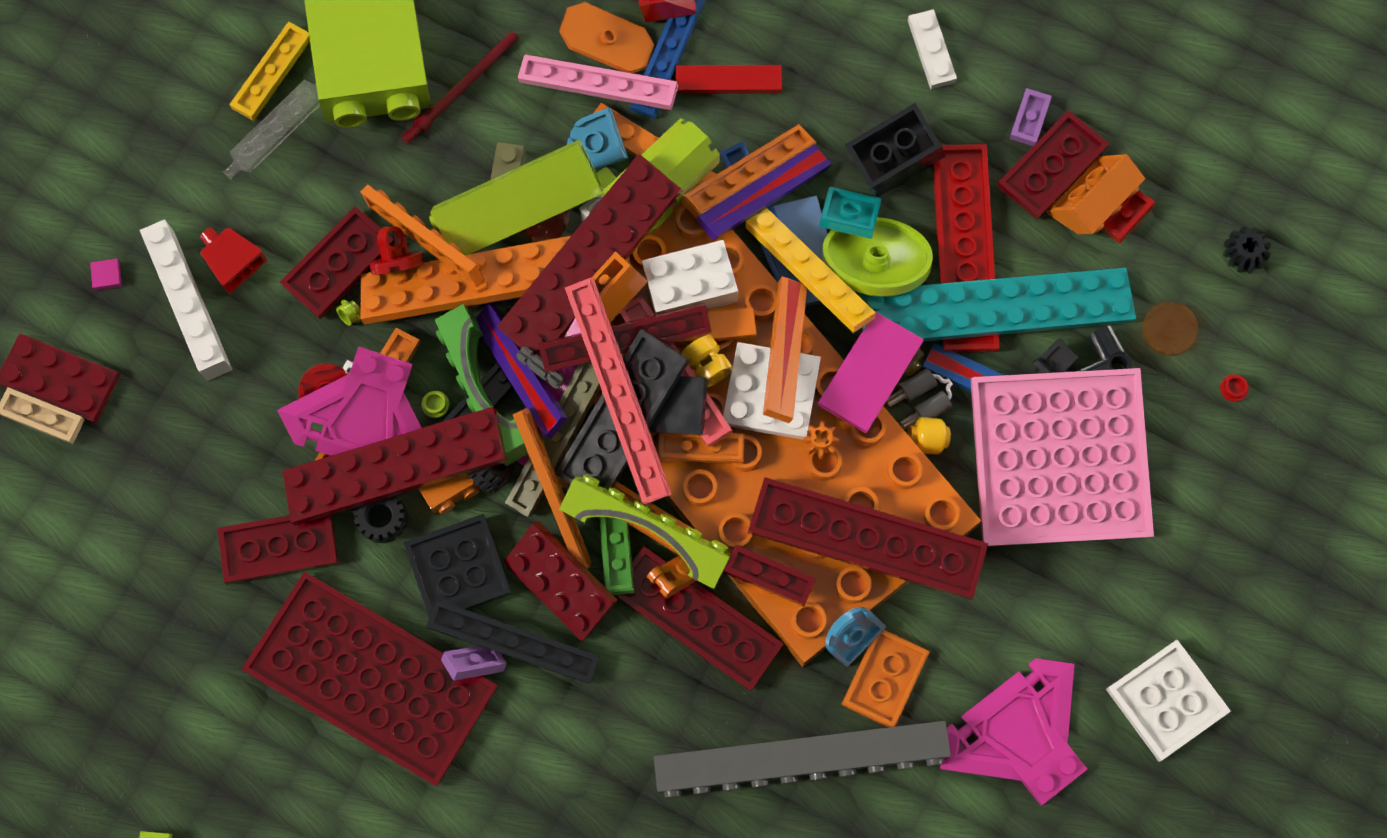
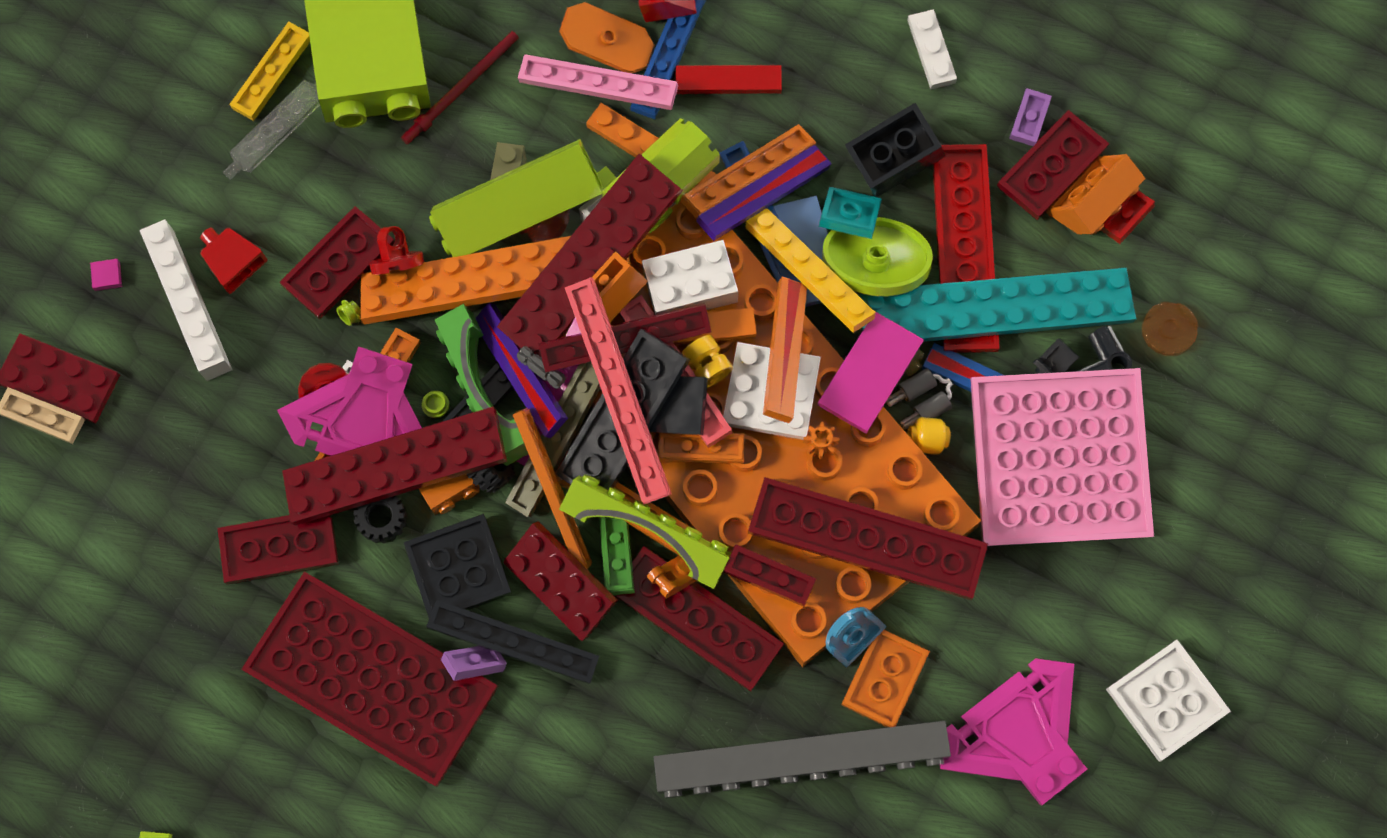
(429, 239): orange plate -> none
(600, 138): dark azure tile -> none
(1234, 388): red plate -> none
(1250, 241): black gear -> none

